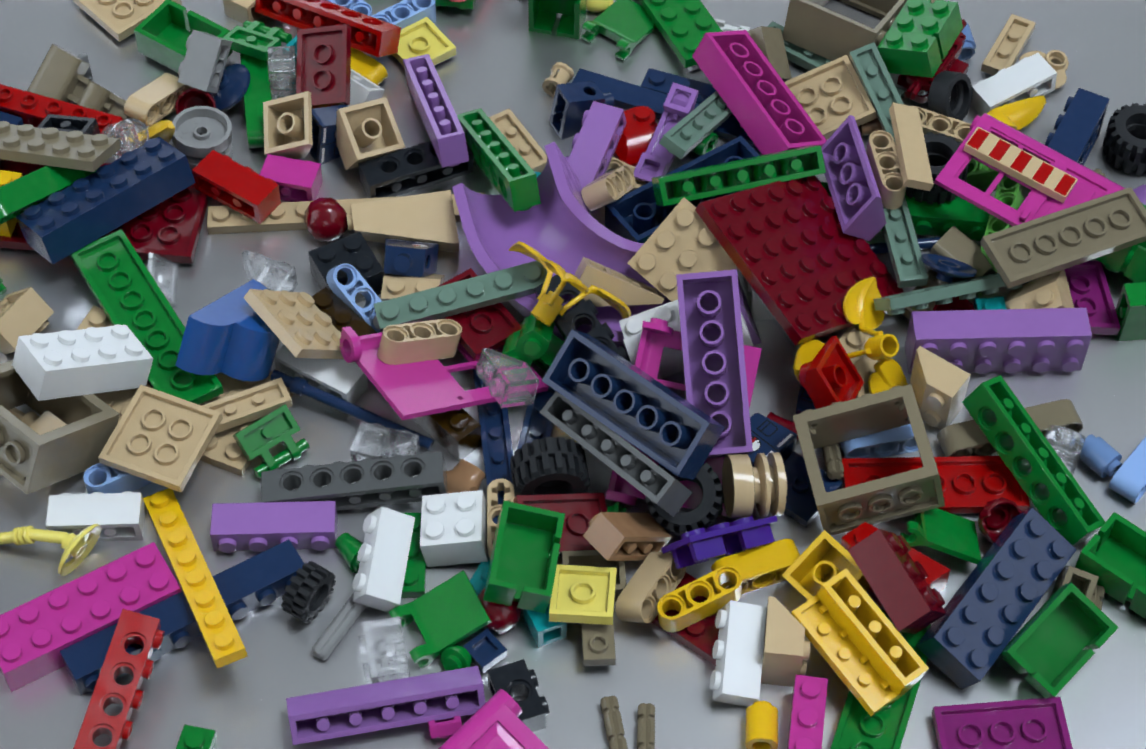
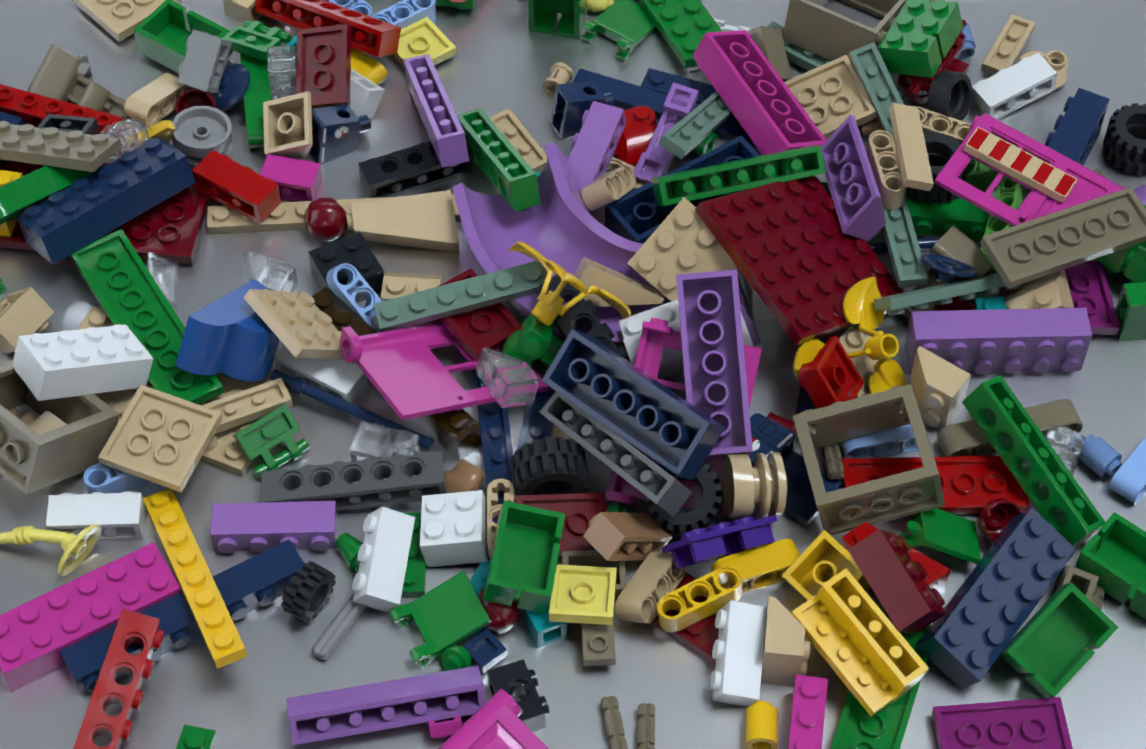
(366, 132): tan slope -> none
(384, 638): clear brick -> none
(410, 258): dark blue torso -> none
(419, 341): tan beam -> none
(1019, 113): yellow piece -> none

